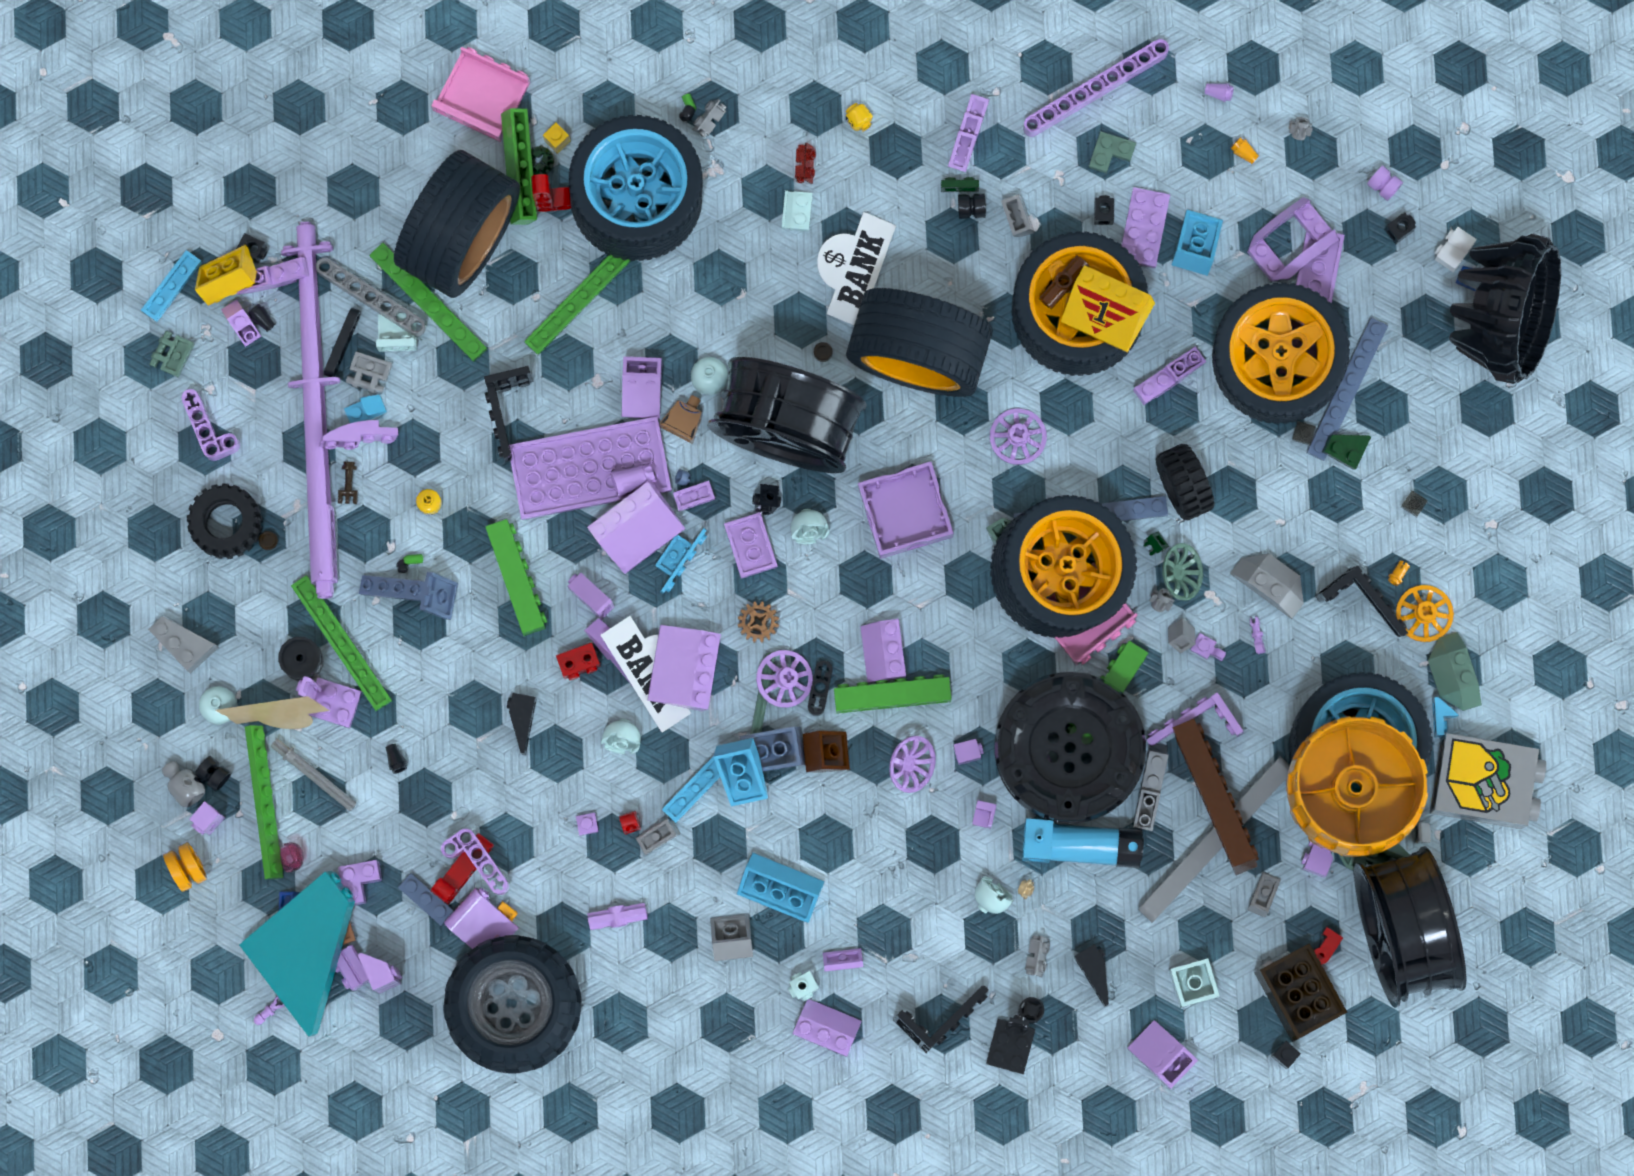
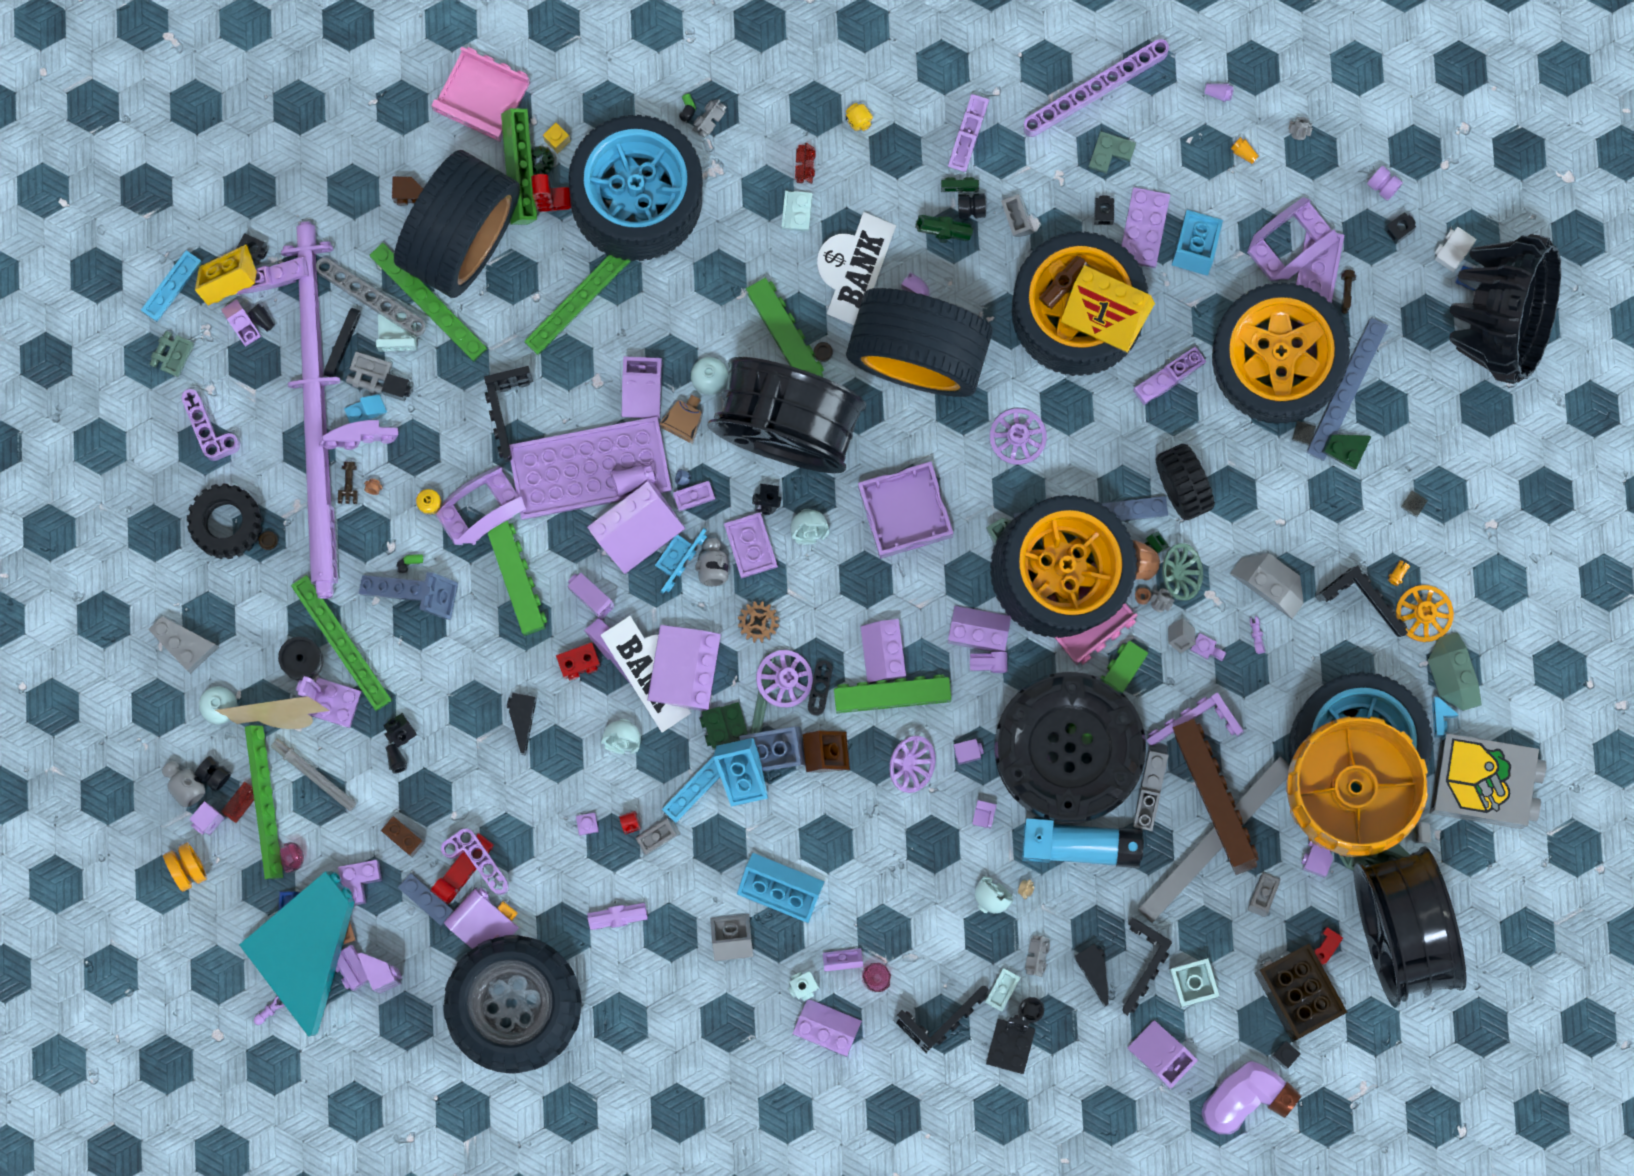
(239, 803): none -> clear red hinge
(373, 486): none -> nougat plate
(396, 387): none -> black brick
(399, 730): none -> black brick
(402, 836): none -> reddish brown brick
(405, 190): none -> reddish brown slope
(504, 493): none -> lavender wedge
(712, 564): none -> light grey piece
(723, 725): none -> dark green plate
(782, 327): none -> bright green brick
(876, 977): none -> clear pink hair
(915, 284): none -> lavender brick
(944, 228): none -> dark green piece
(979, 629): none -> lavender slope
(994, 662): none -> lavender piece
(1002, 990): none -> light aqua plate
(1138, 596): none -> nougat hinge
(1147, 561): none -> nougat hair
(1151, 971): none -> black bracket
(1242, 1093): none -> lavender piece
(1348, 276): none -> dark brown hinge

